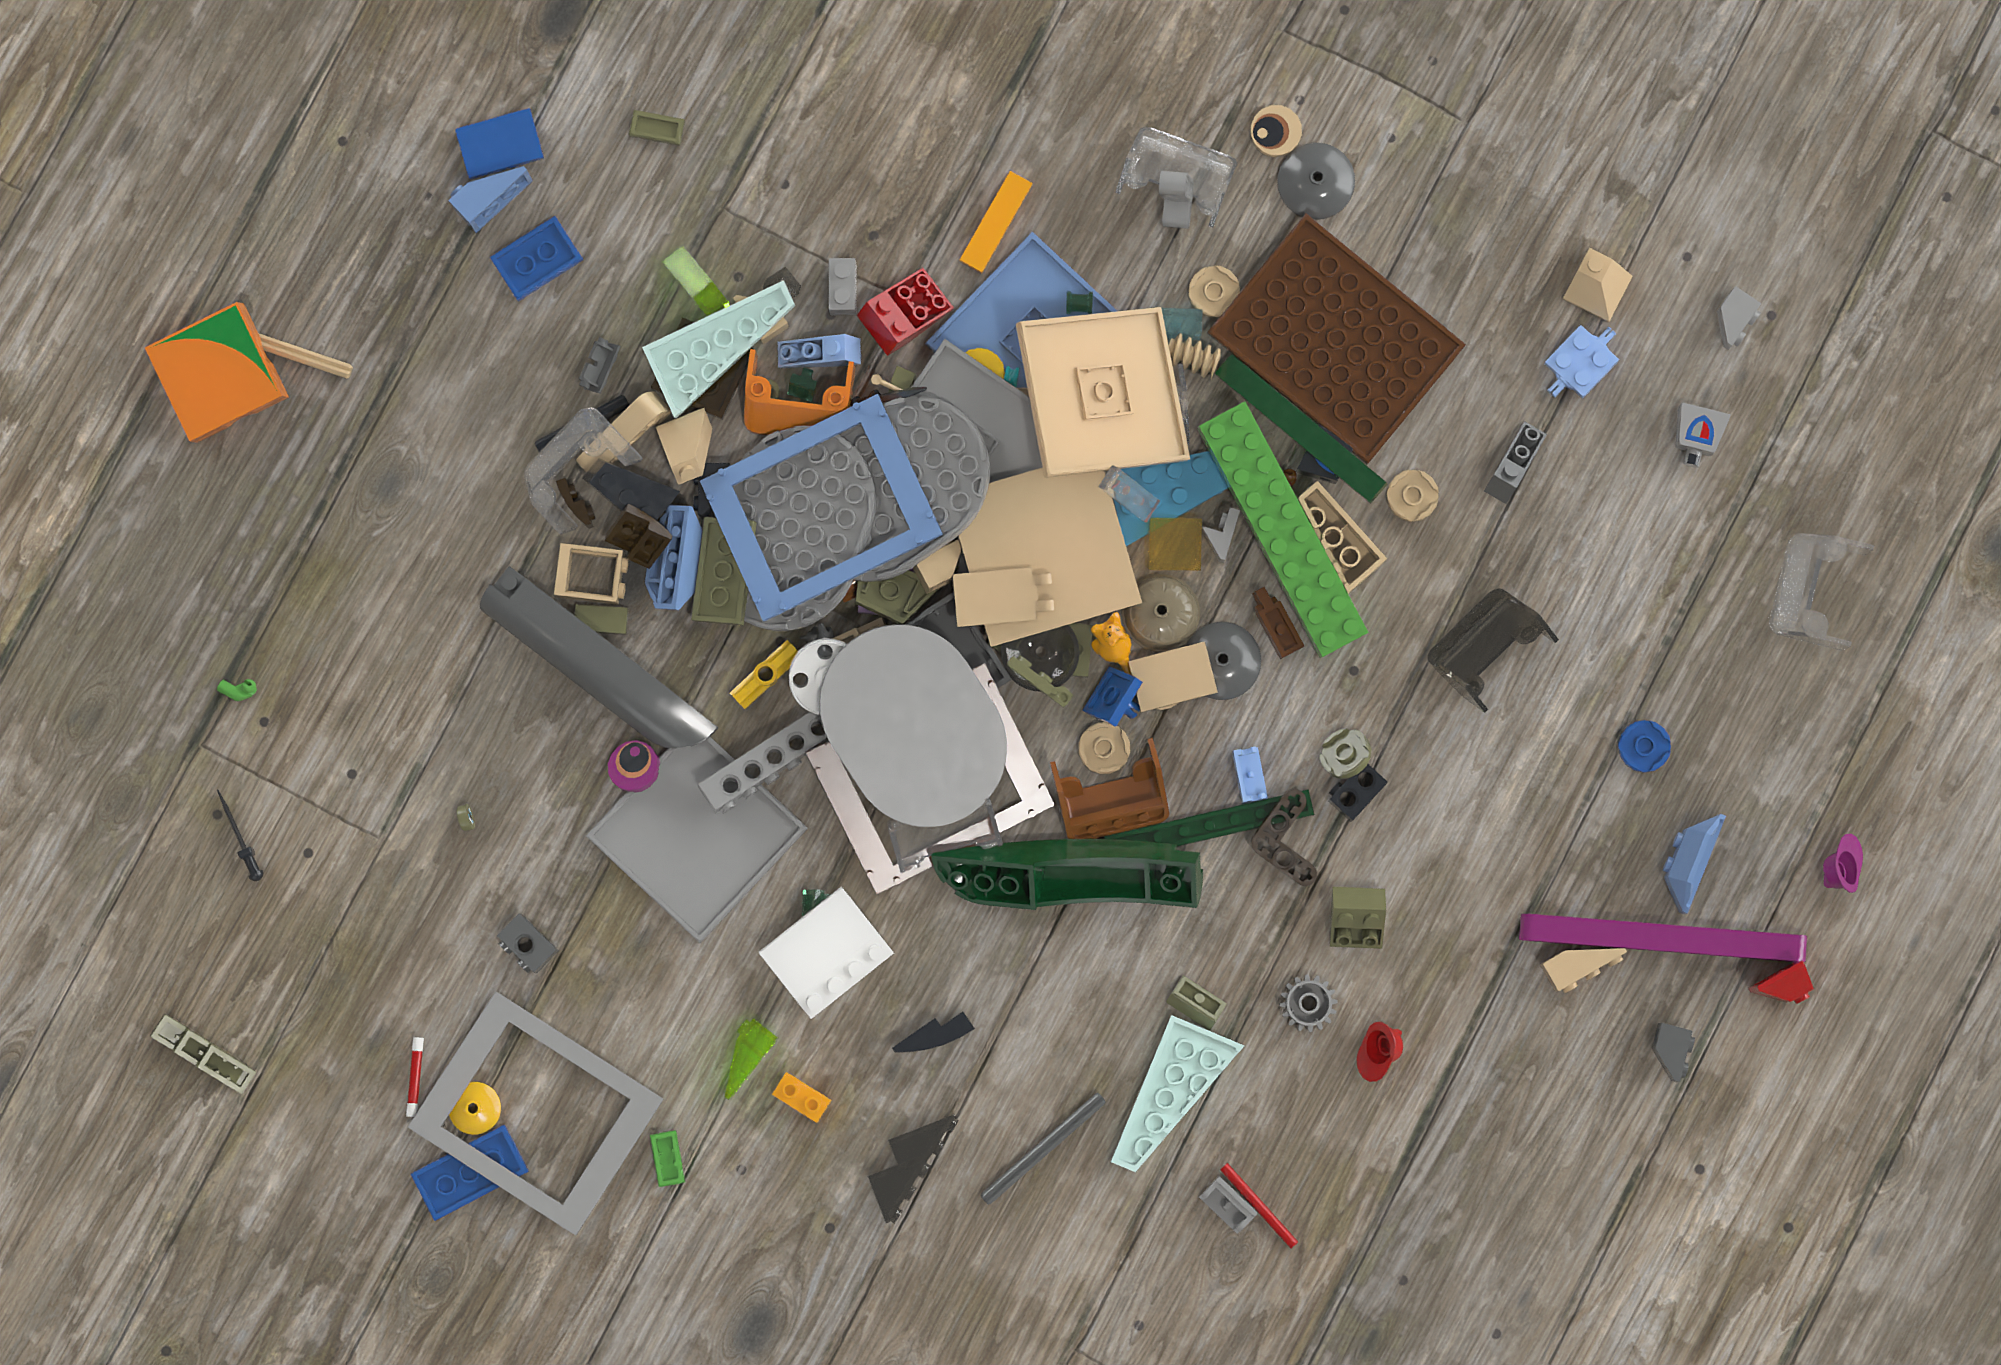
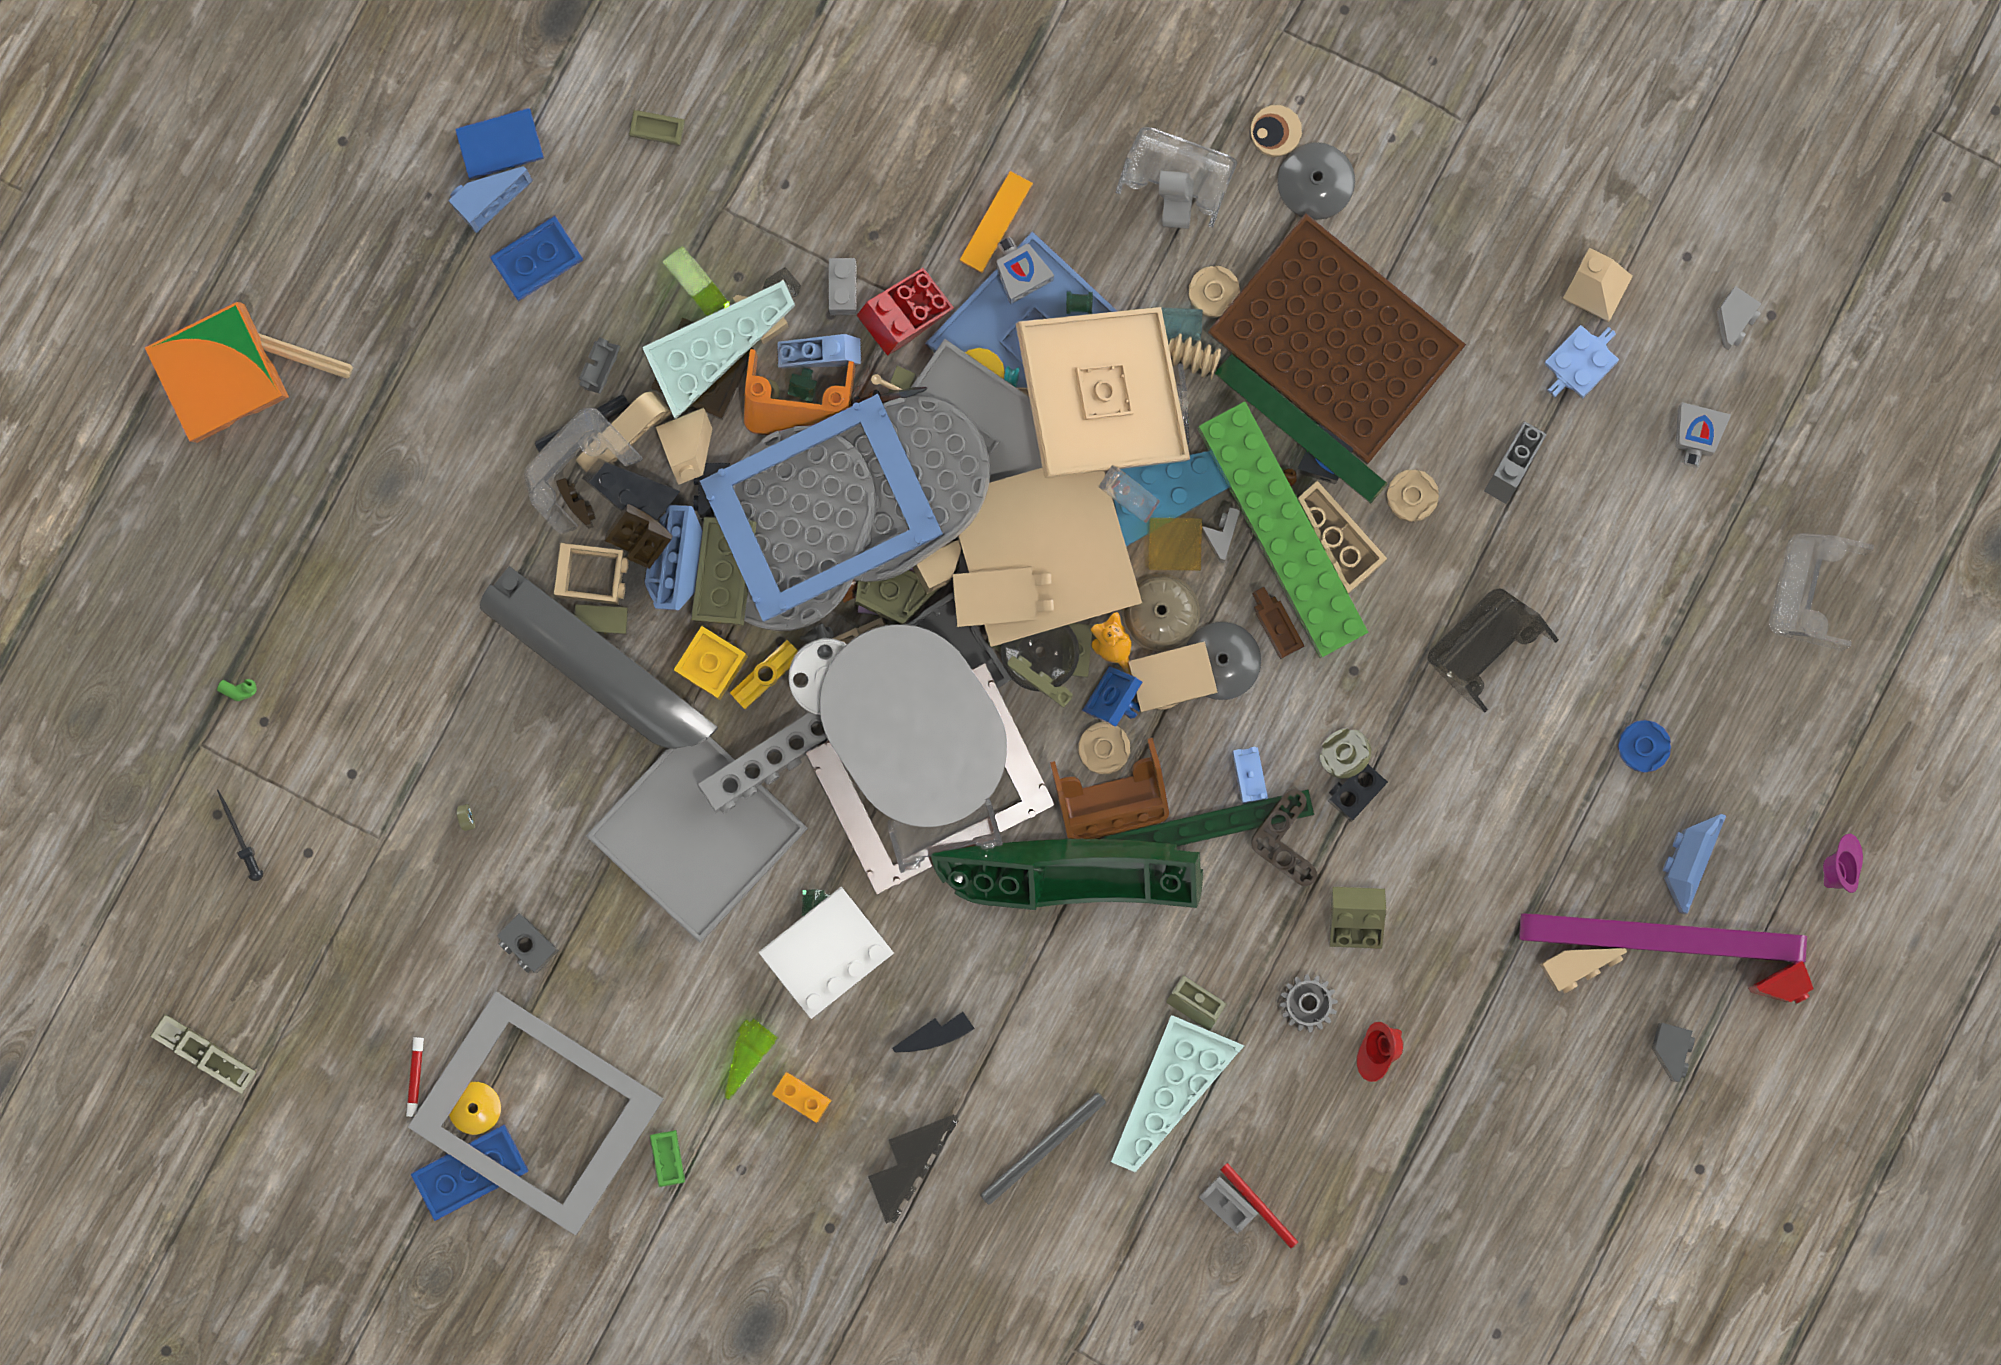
(633, 766): tile -> none
(710, 663): none -> yellow container
(1021, 270): none -> light grey torso

